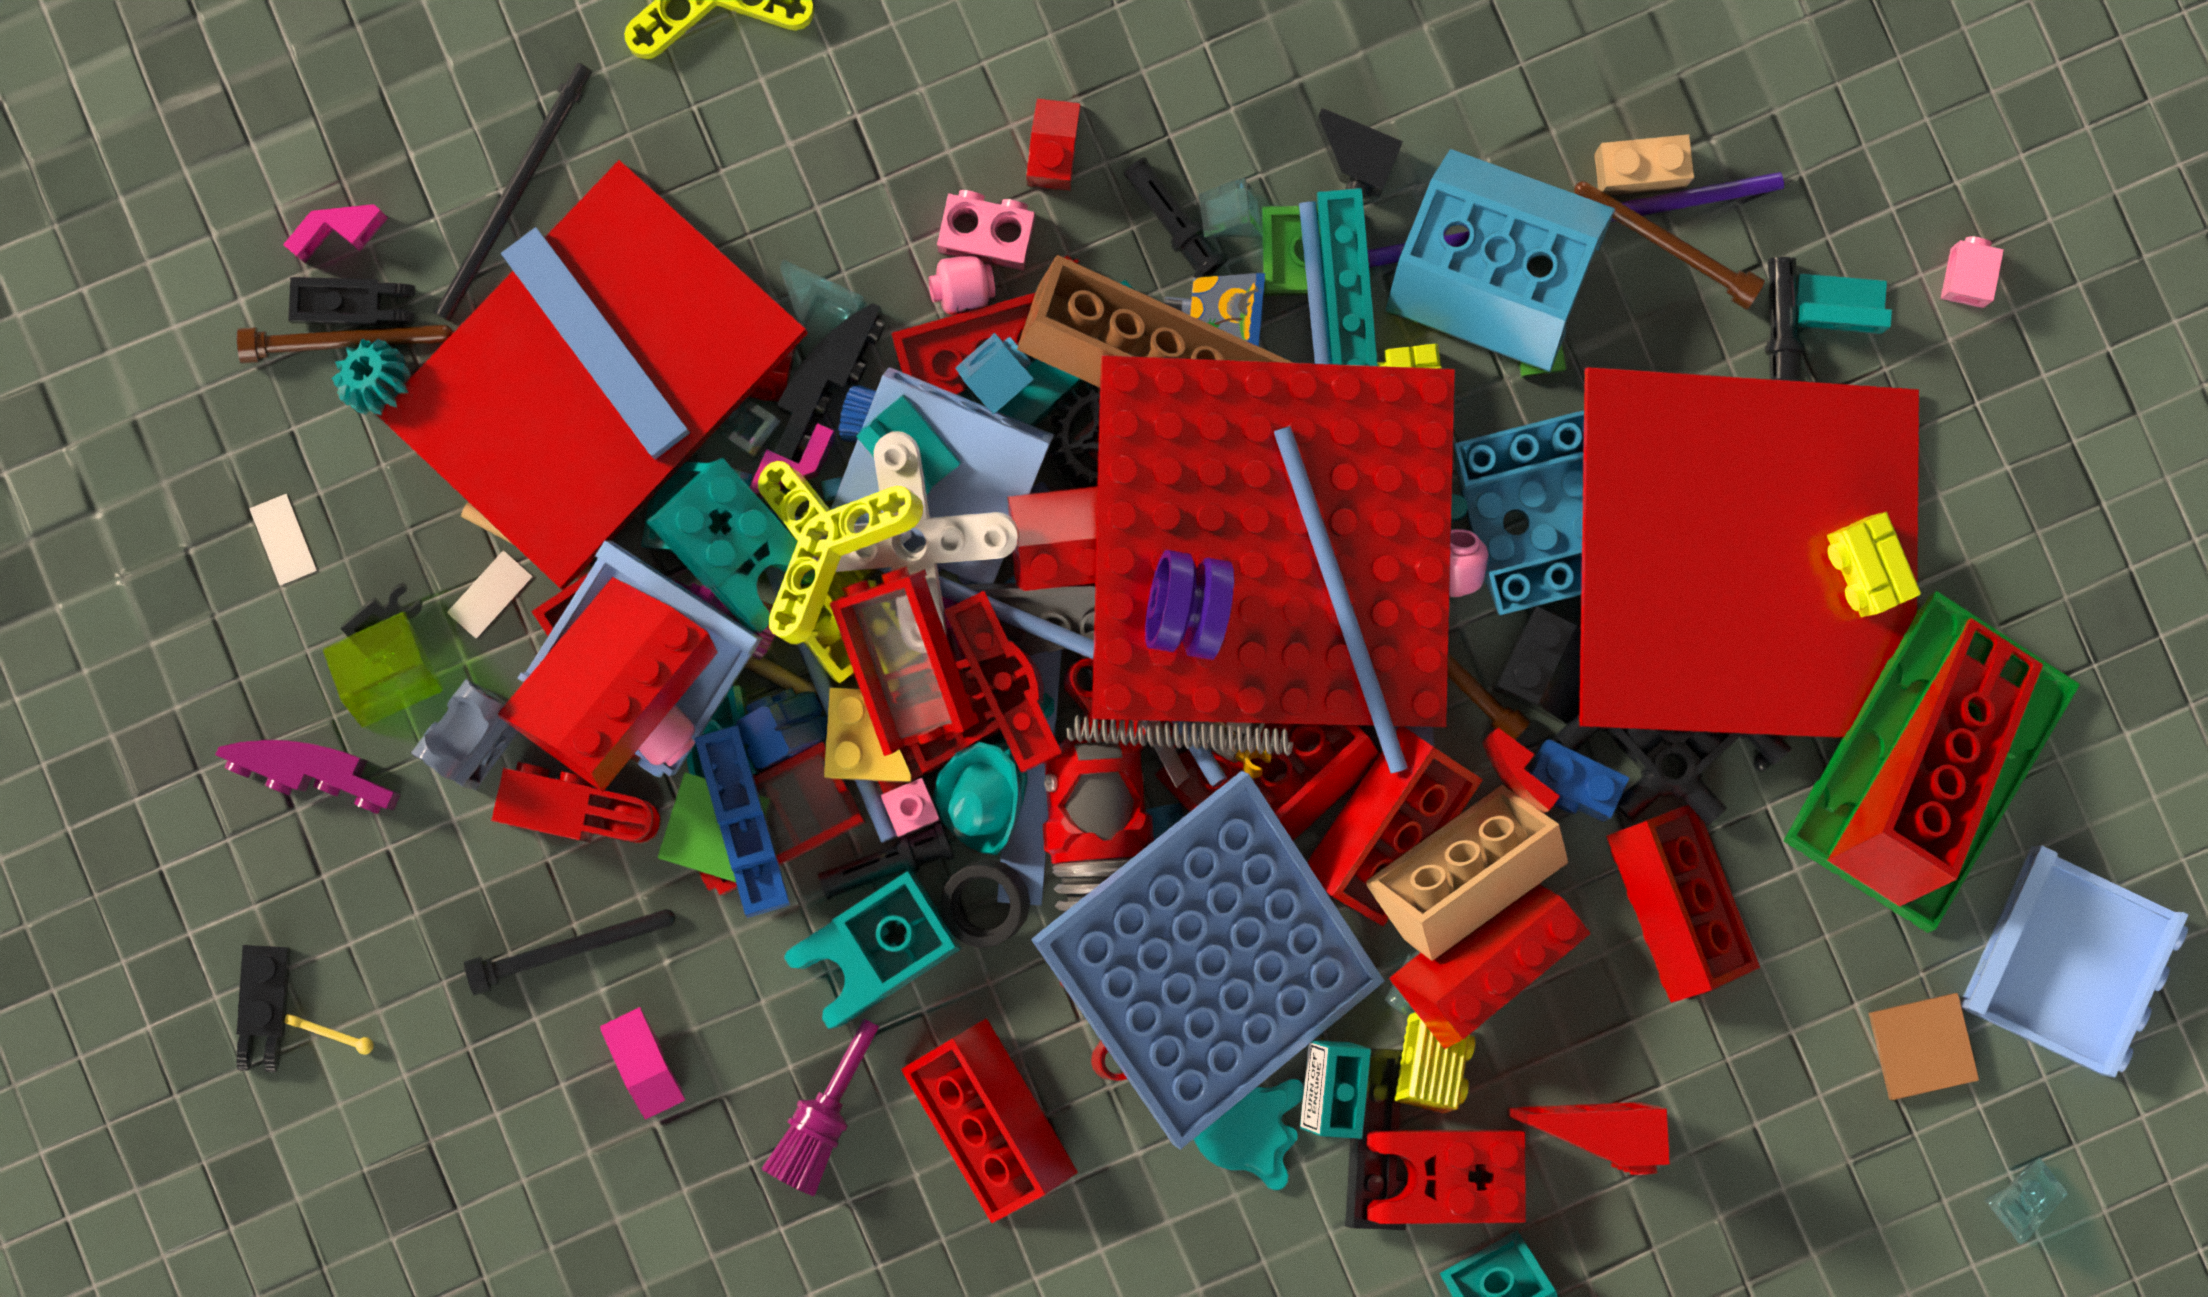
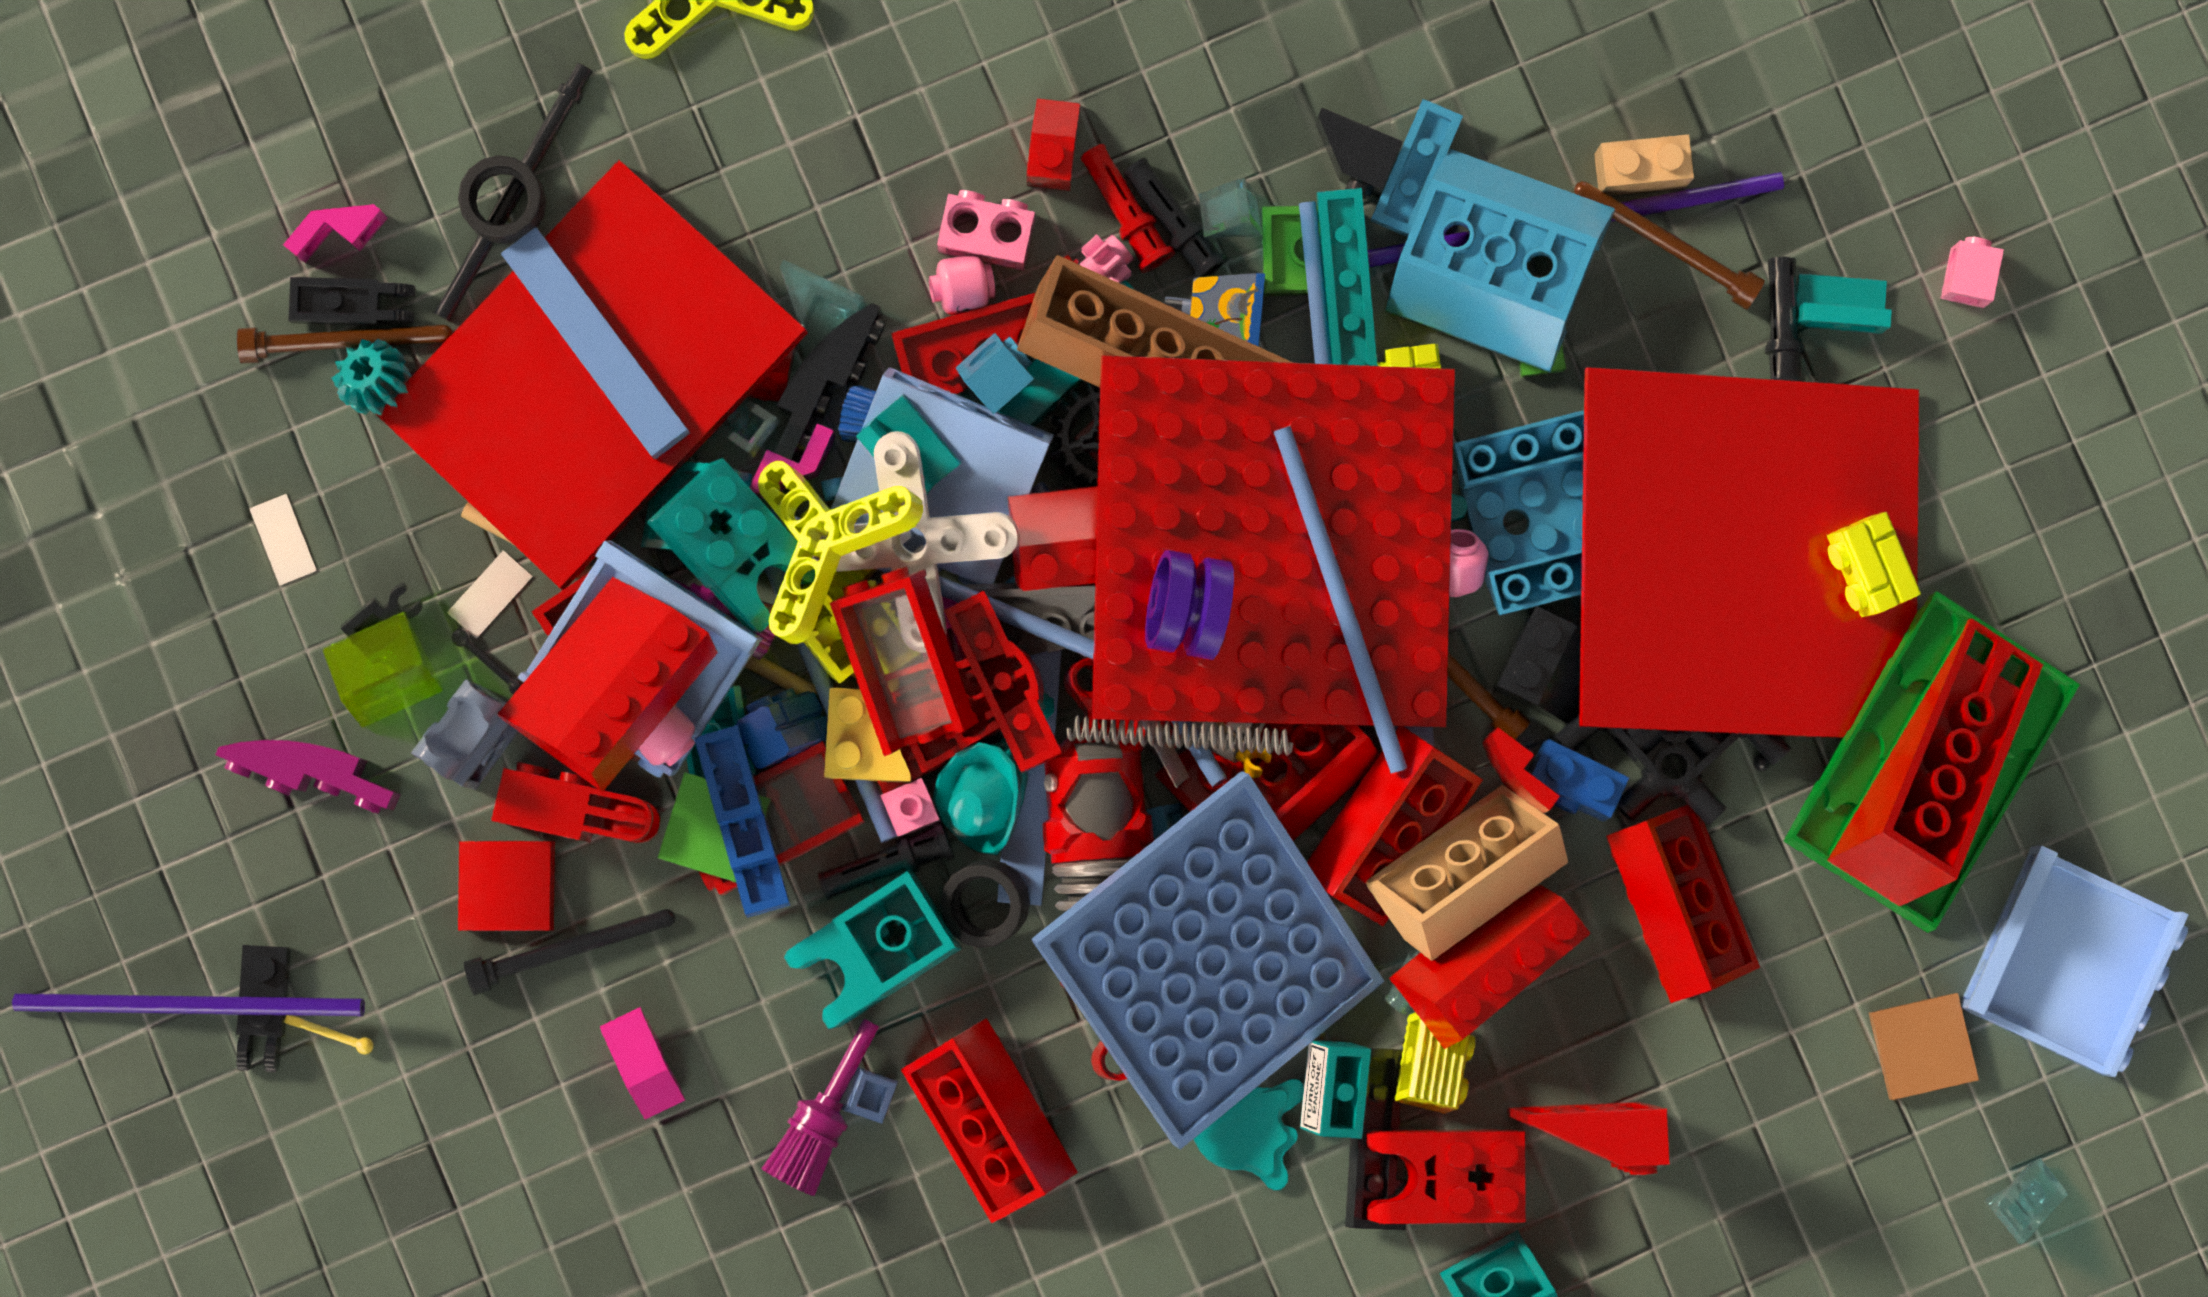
(189, 1004): none -> dark purple piece
(463, 638): none -> black hinge
(482, 172): none -> black tyre
(506, 885): none -> red slope
(868, 1095): none -> medium blue slope
(1107, 258): none -> bright pink gear
(1135, 224): none -> red pin
(1415, 166): none -> dark azure plate

